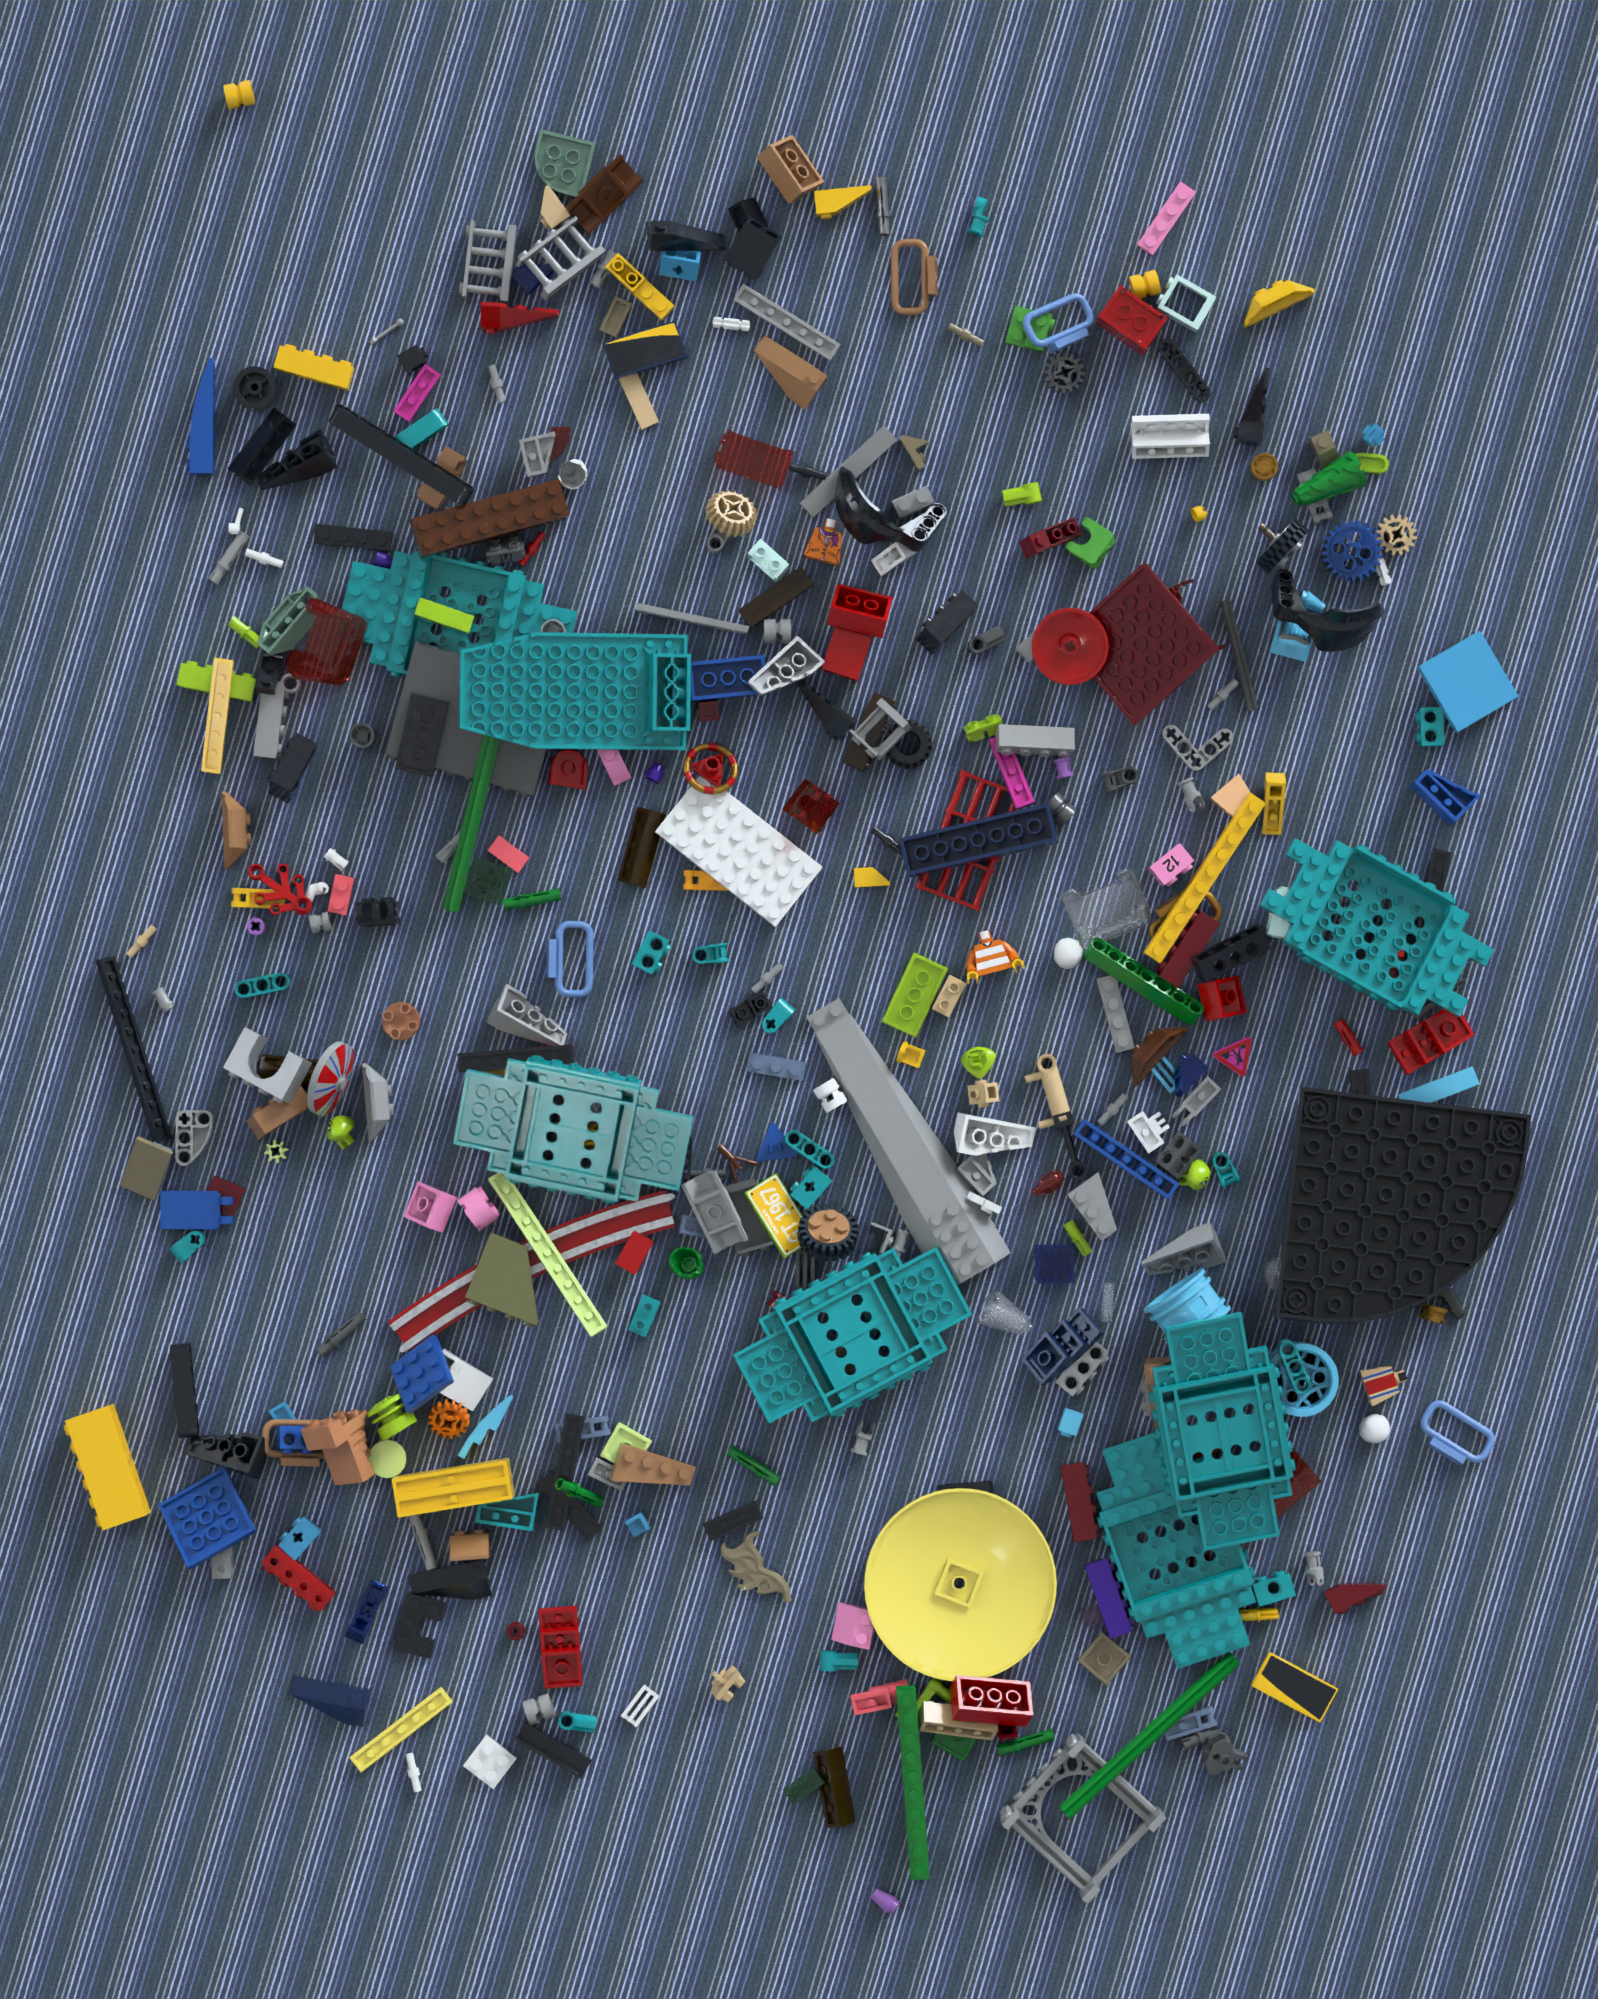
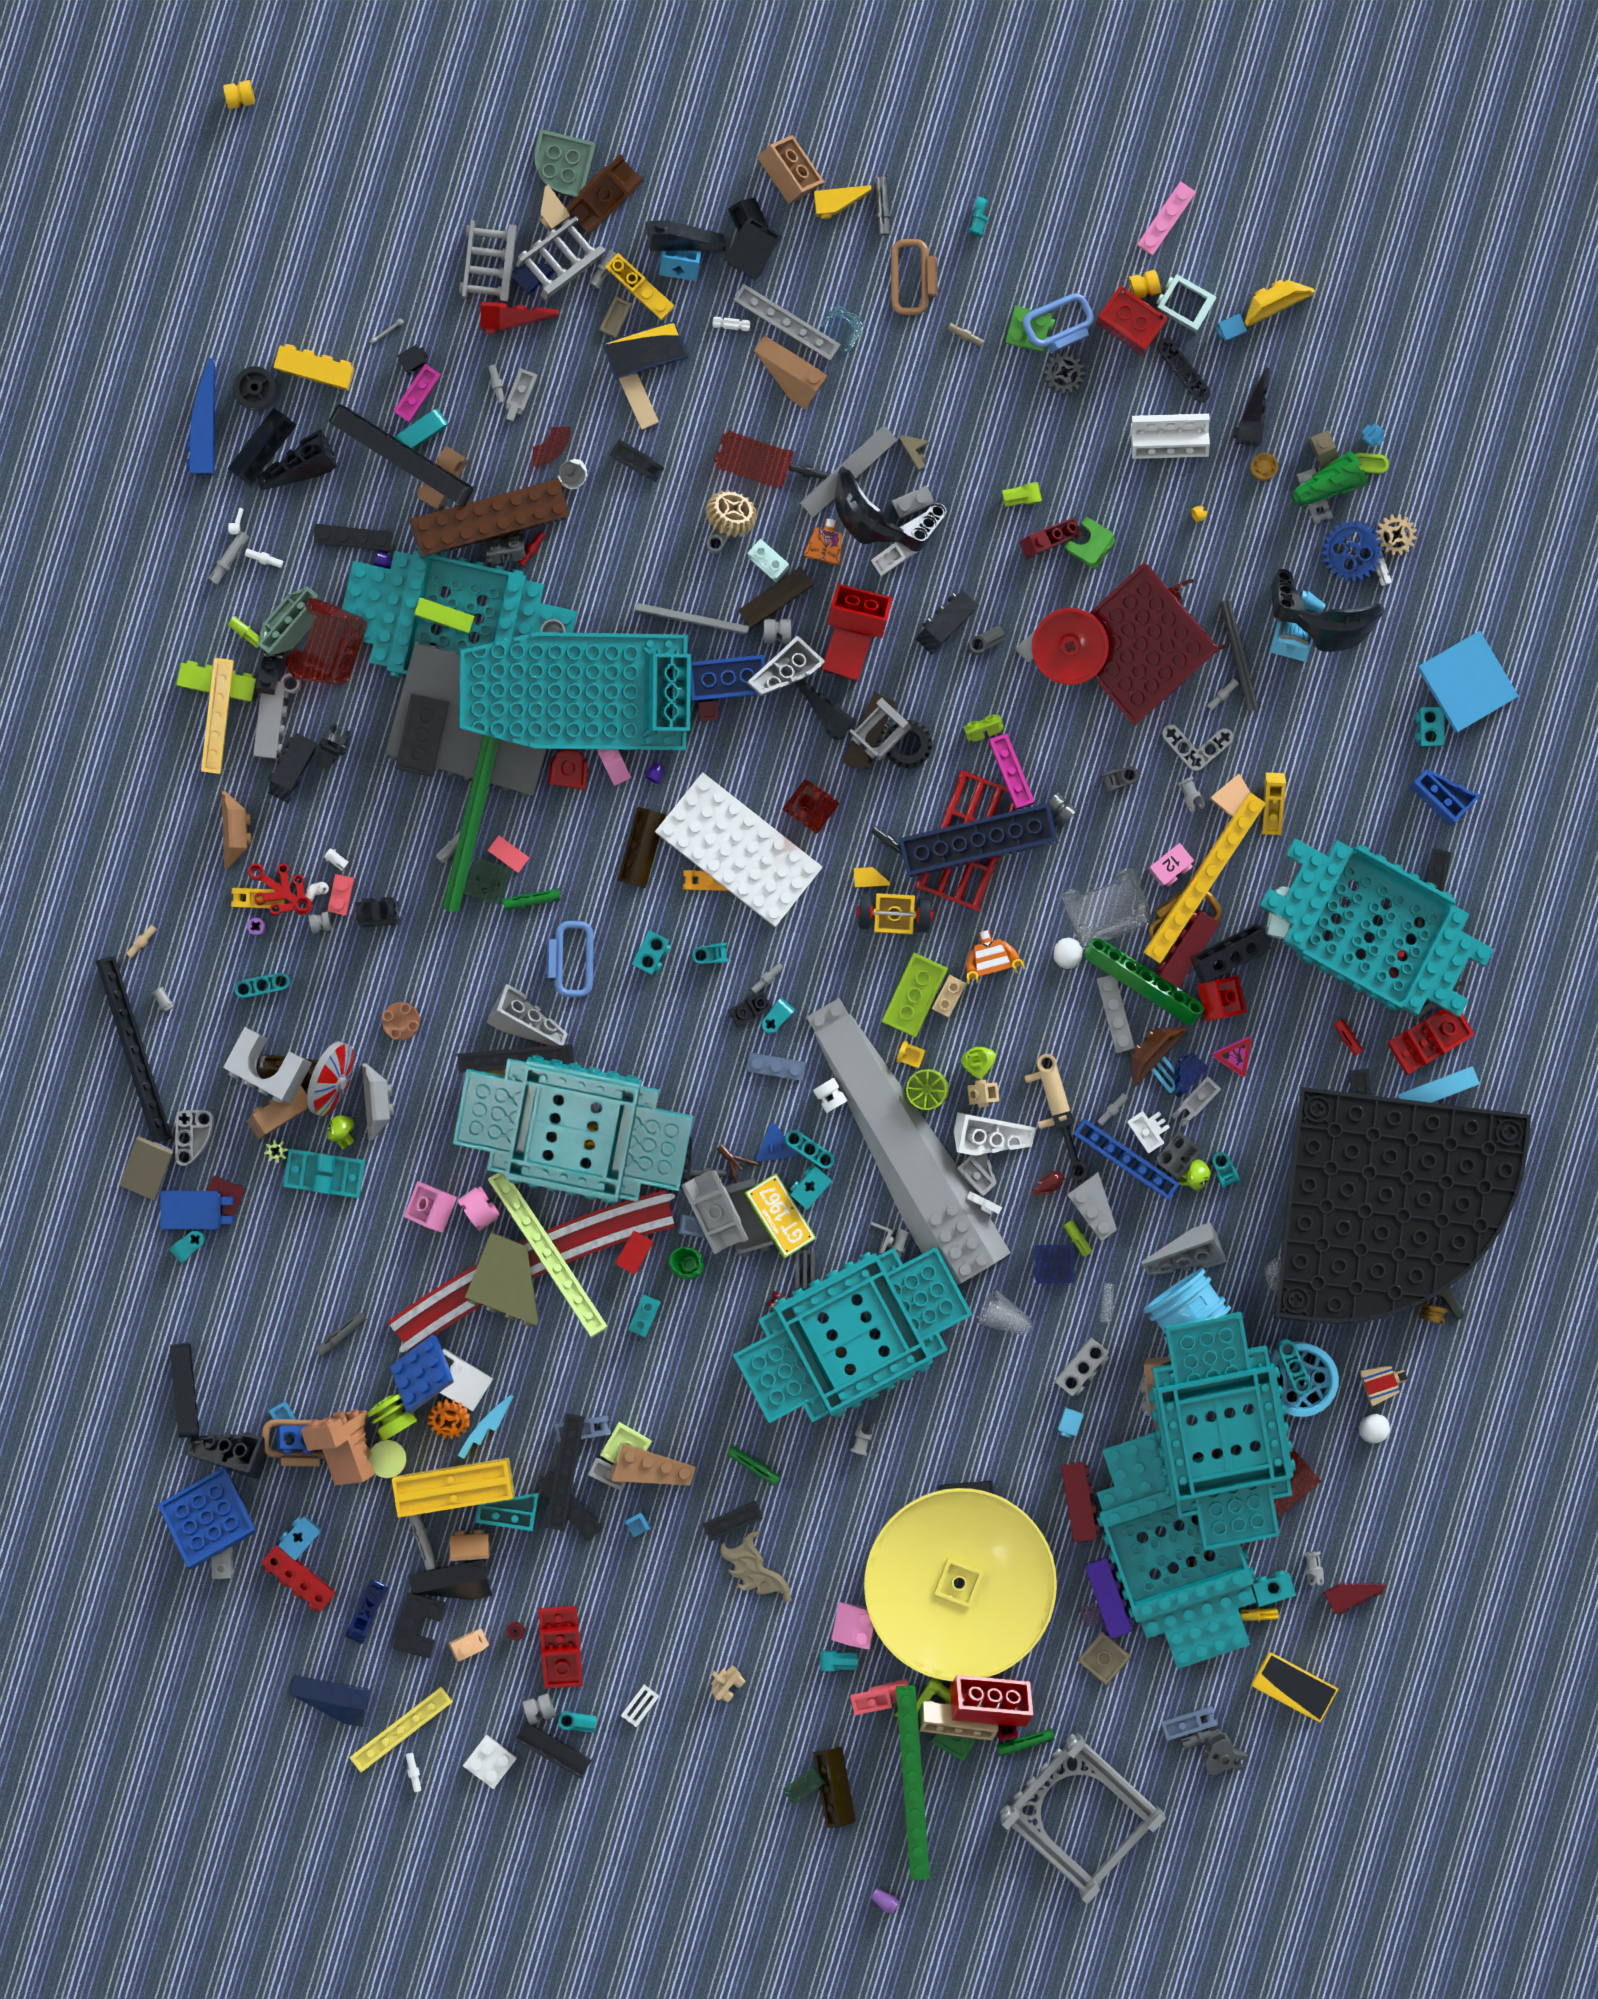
(107, 1467): yellow brick -> none
(324, 1173): none -> teal plate
(333, 746): none -> black hinge
(362, 736): dark grey wheel -> none
(468, 1644): none -> light nougat torso
(520, 393): none -> light grey hinge
(537, 453): light grey wing -> none
(573, 1489): green pin -> none
(634, 459): none -> black hinge
(710, 768): red piece -> none
(827, 1232): wheel -> none
(839, 311): none -> clear light blue helmet
(894, 913): none -> brick
(927, 1089): none -> lime wheel
(1035, 740): light grey brick -> none
(1062, 1346): dark blue slope -> none
(1063, 767): medium lavender bush -> none
(1149, 1735): green axle -> none
(1231, 328): none -> dark azure brick
(1281, 545): black wheel -> none
(1448, 1448): medium blue bar -> none

